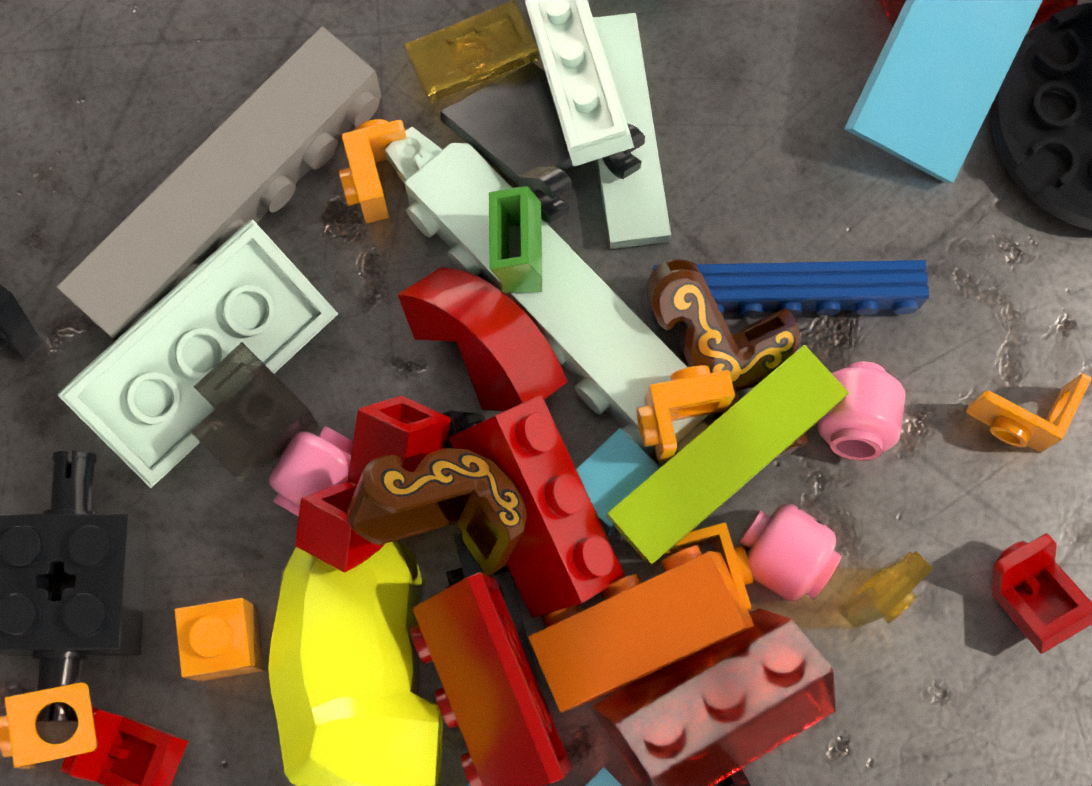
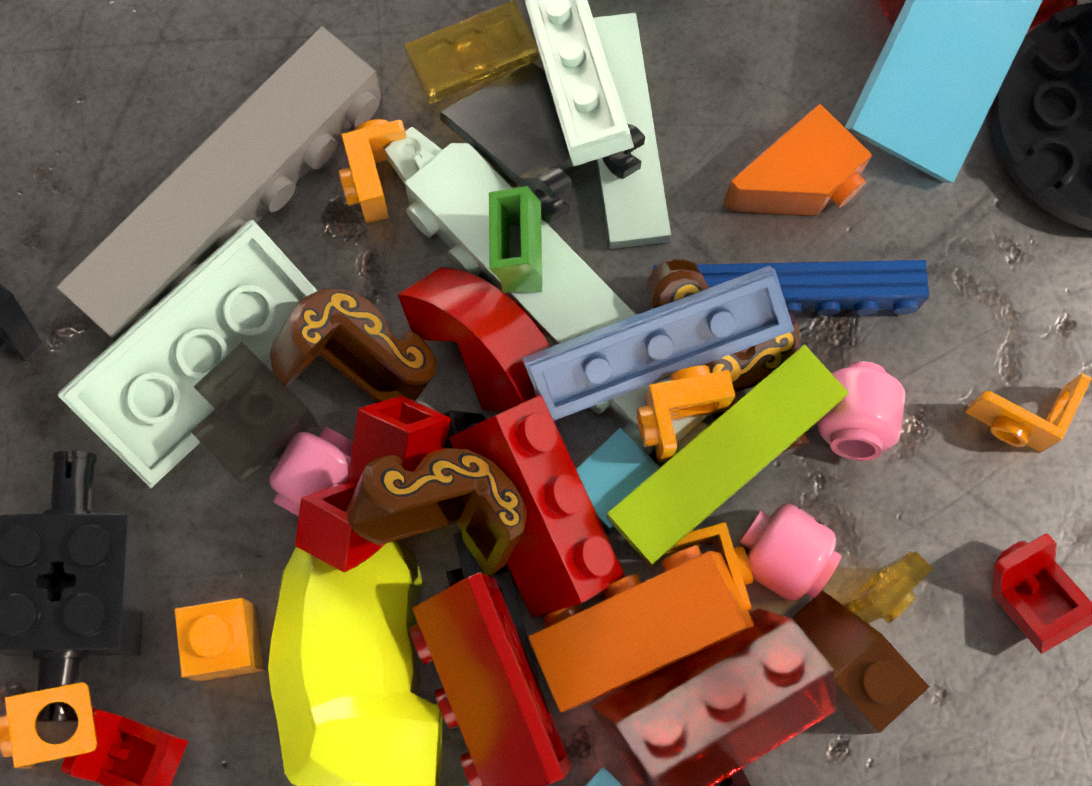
(354, 341): none -> reddish brown animal
(660, 343): none -> medium blue tile
(802, 170): none -> orange slope
(869, 673): none -> reddish brown slope

